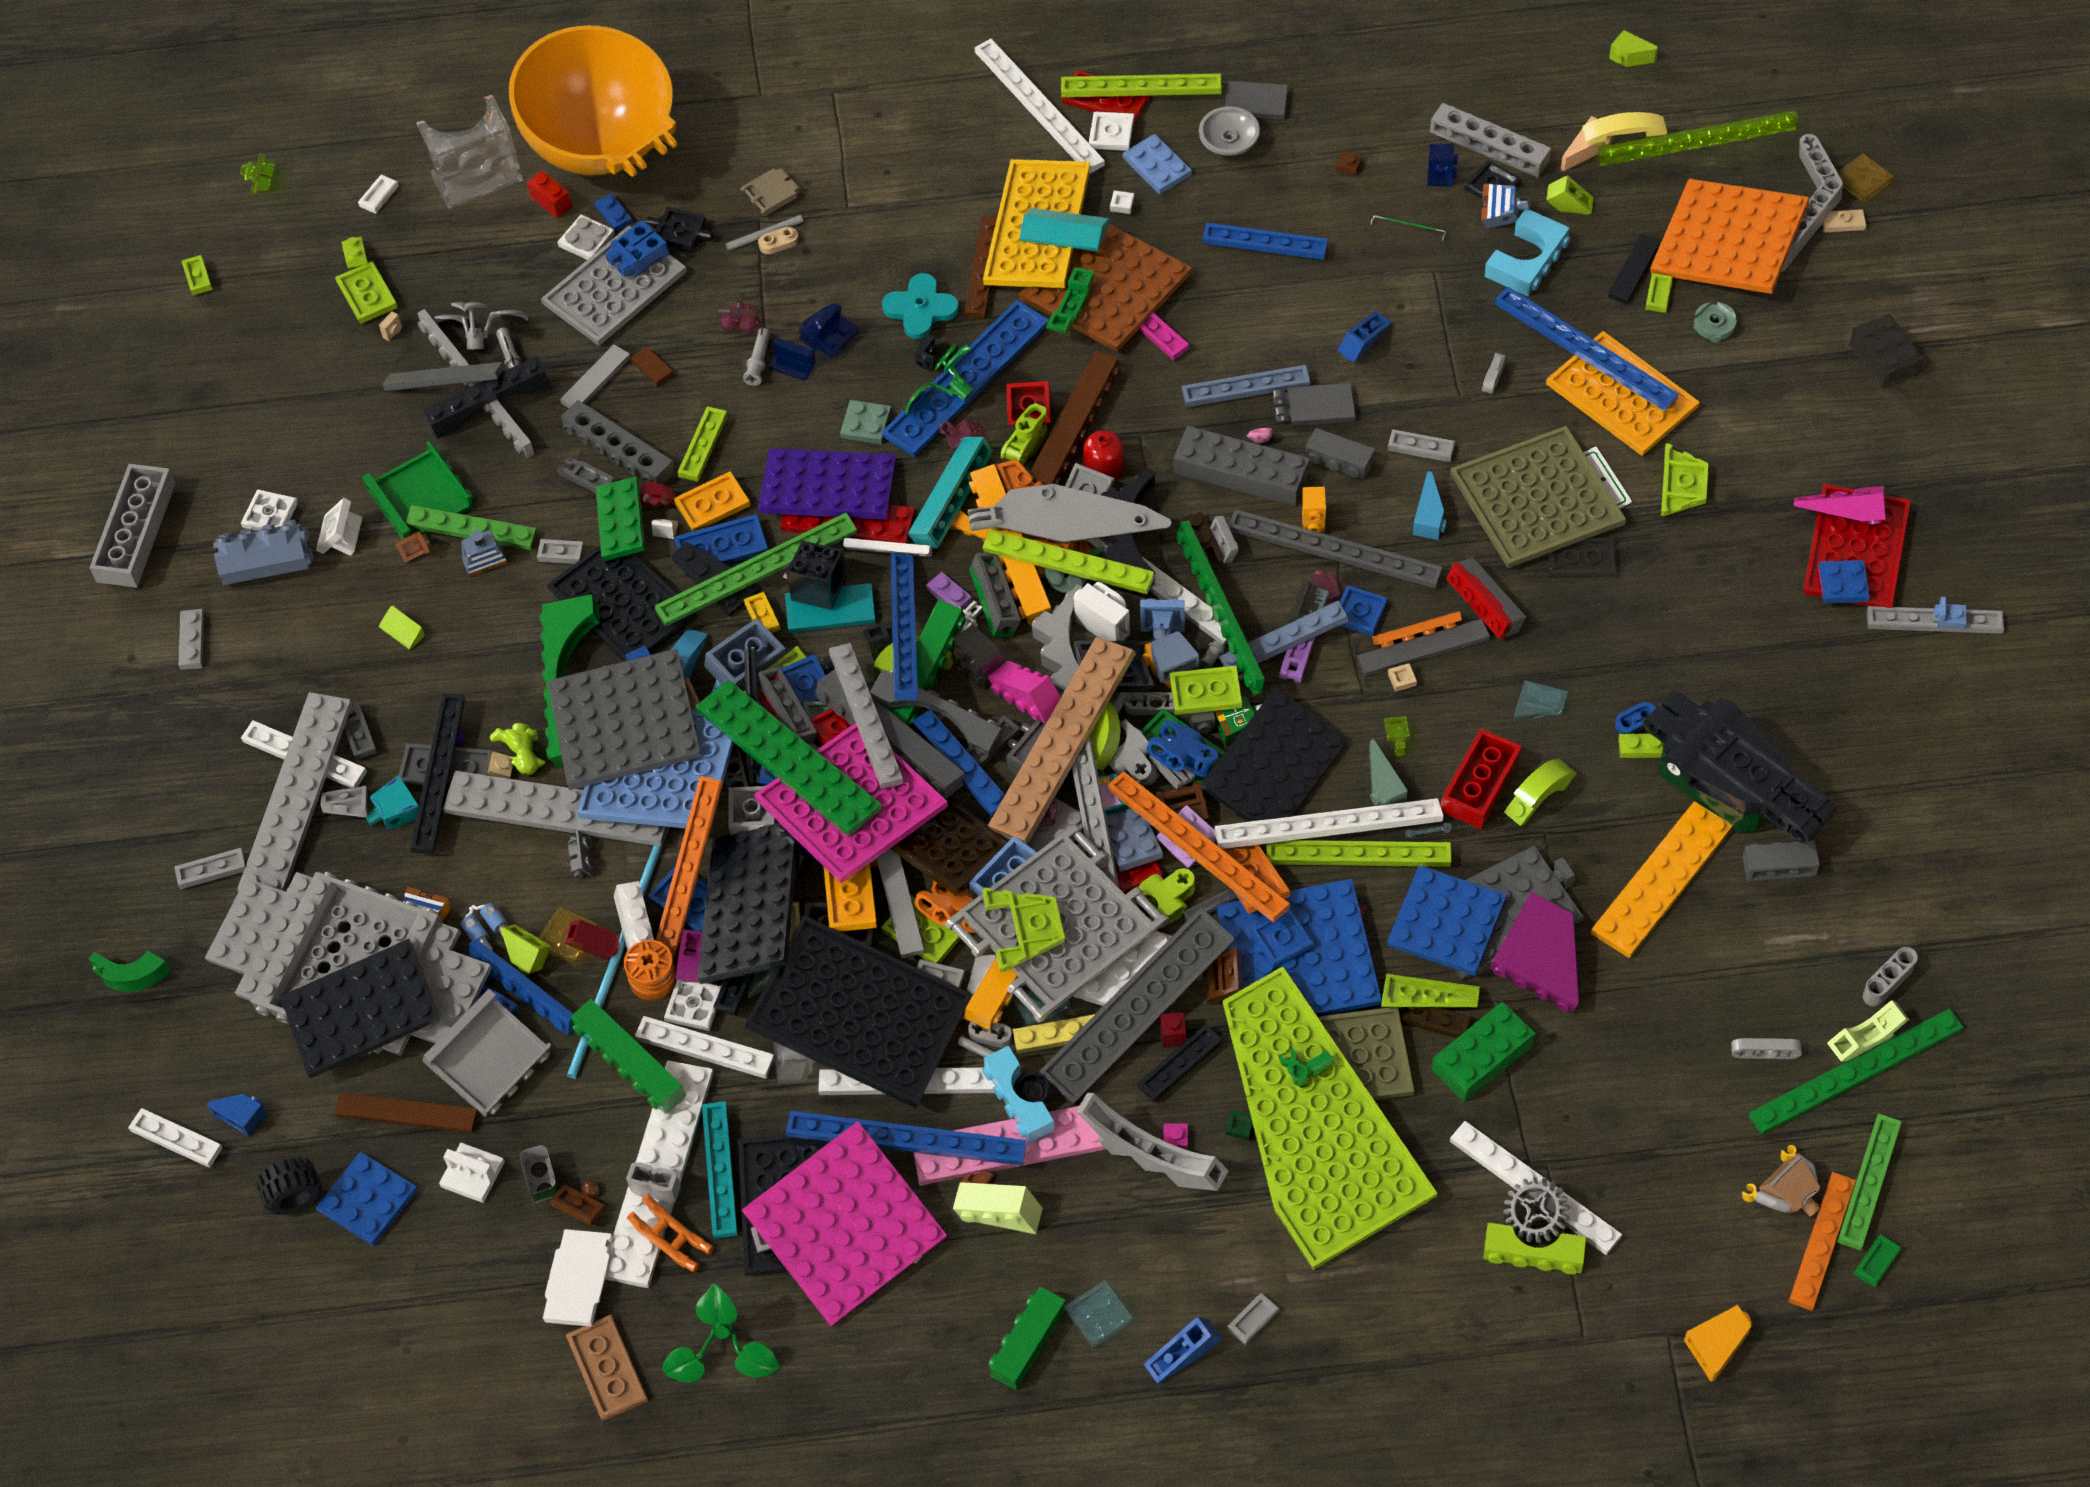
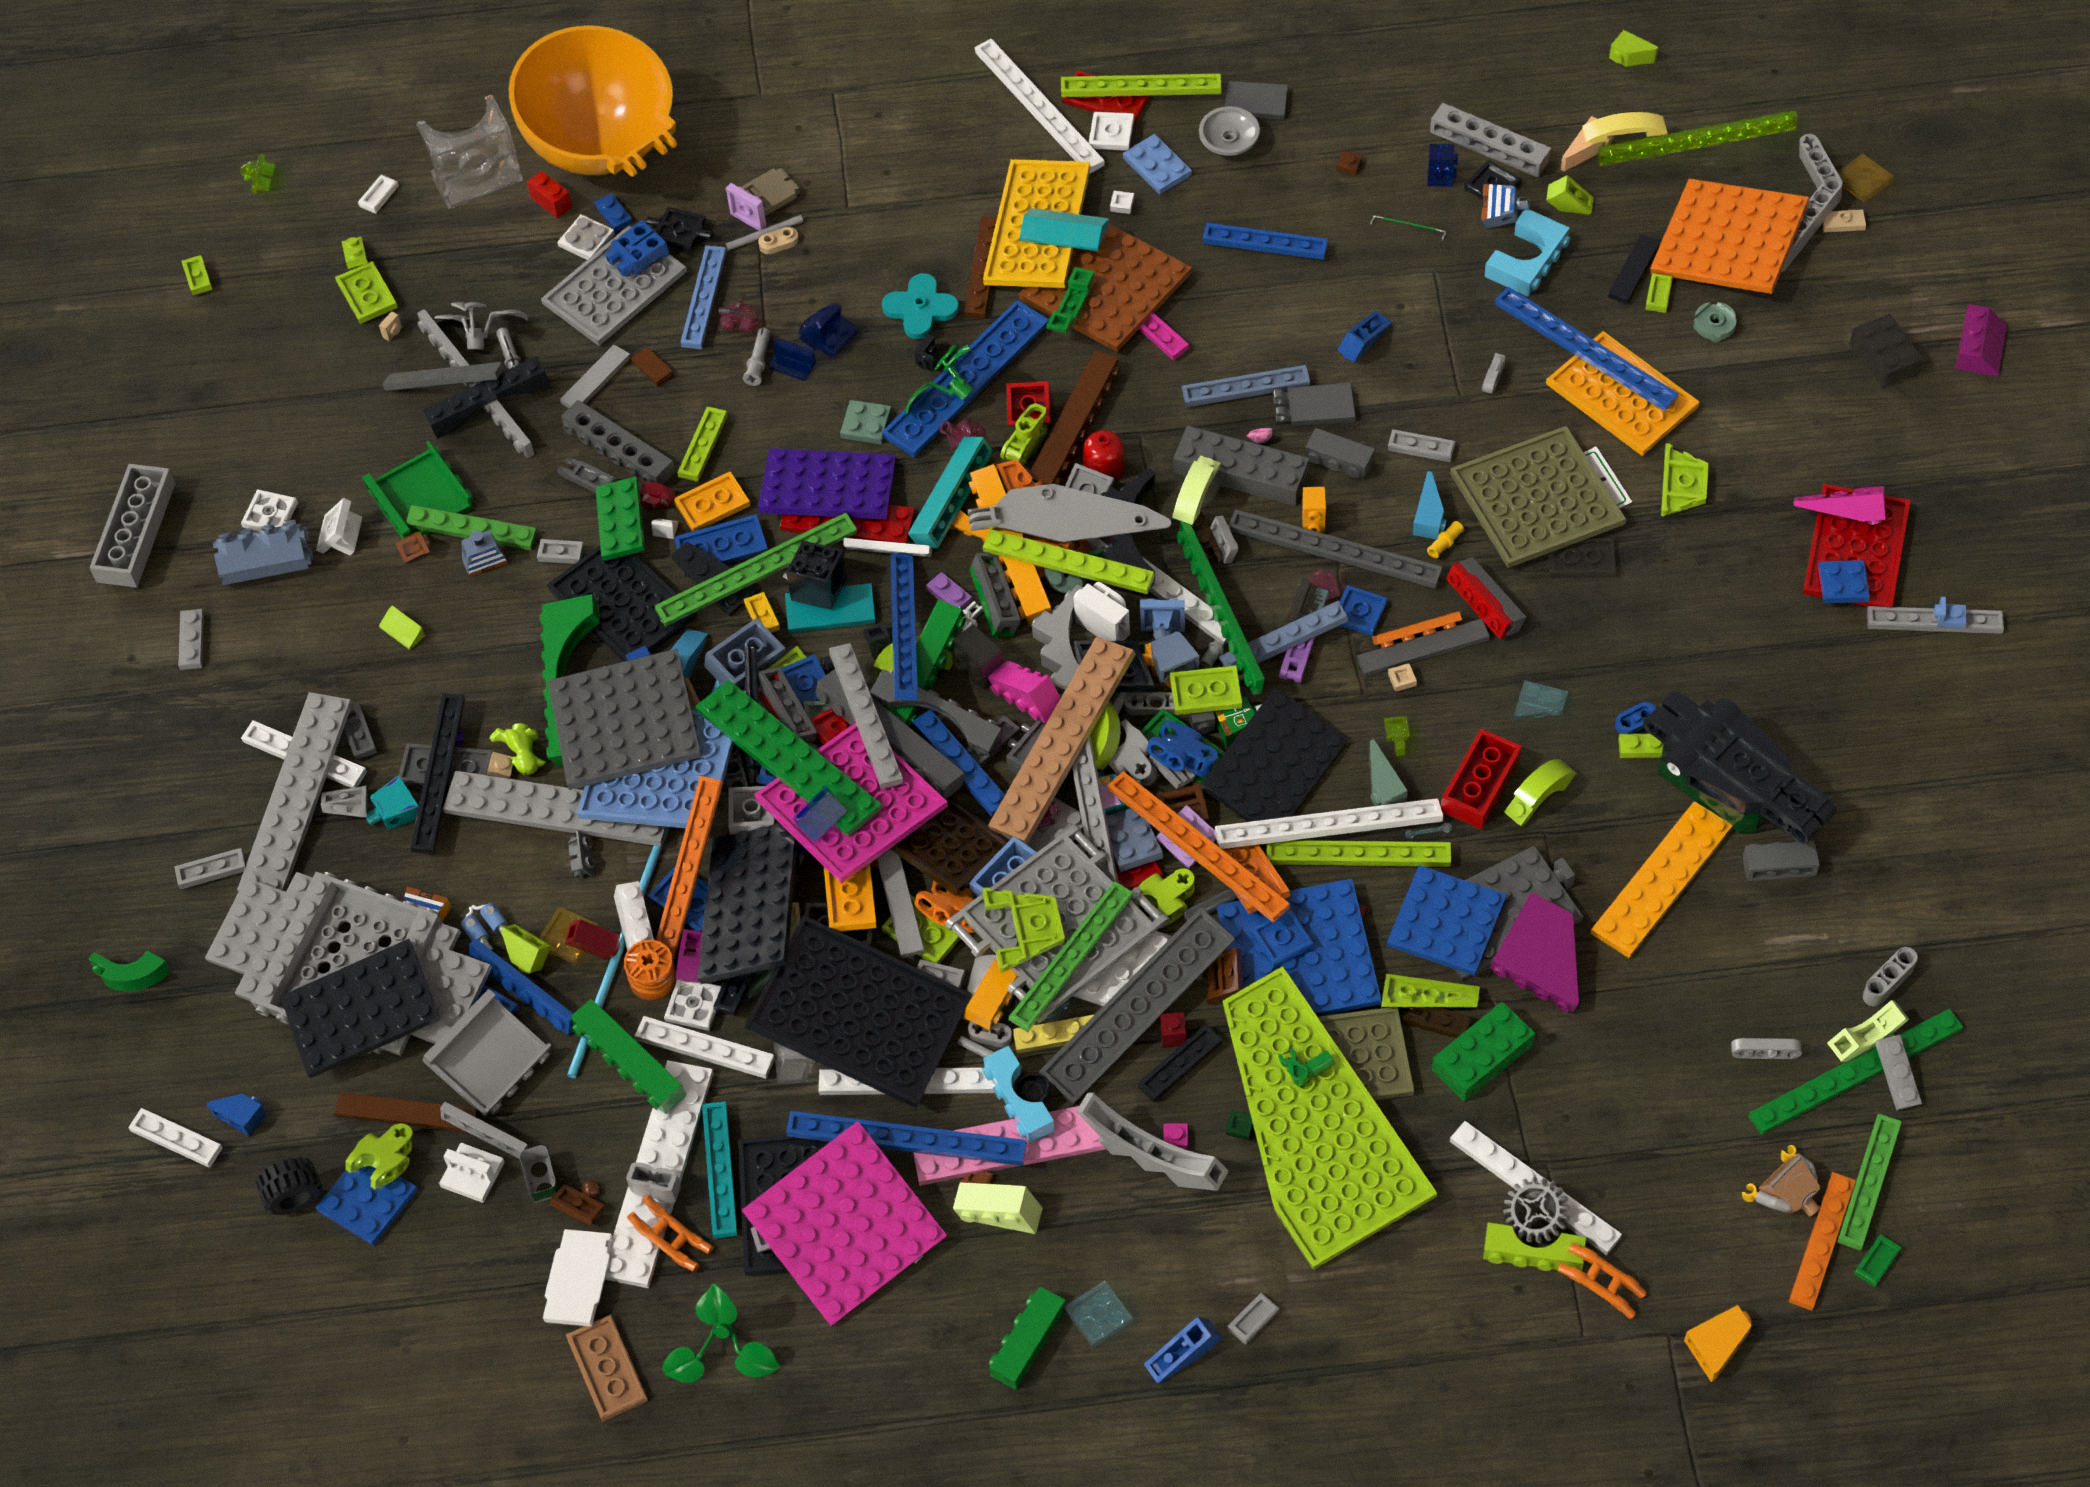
(384, 1154): none -> lime piece
(482, 1130): none -> light grey tile
(703, 297): none -> medium blue plate
(746, 207): none -> lavender plate
(819, 814): none -> clear blue panel
(1071, 956): none -> bright green tile
(1194, 489): none -> yellowish green arch
(1445, 539): none -> yellow pin
(1589, 1280): none -> orange piece
(1898, 1072): none -> light grey plate
(1981, 341): none -> magenta slope

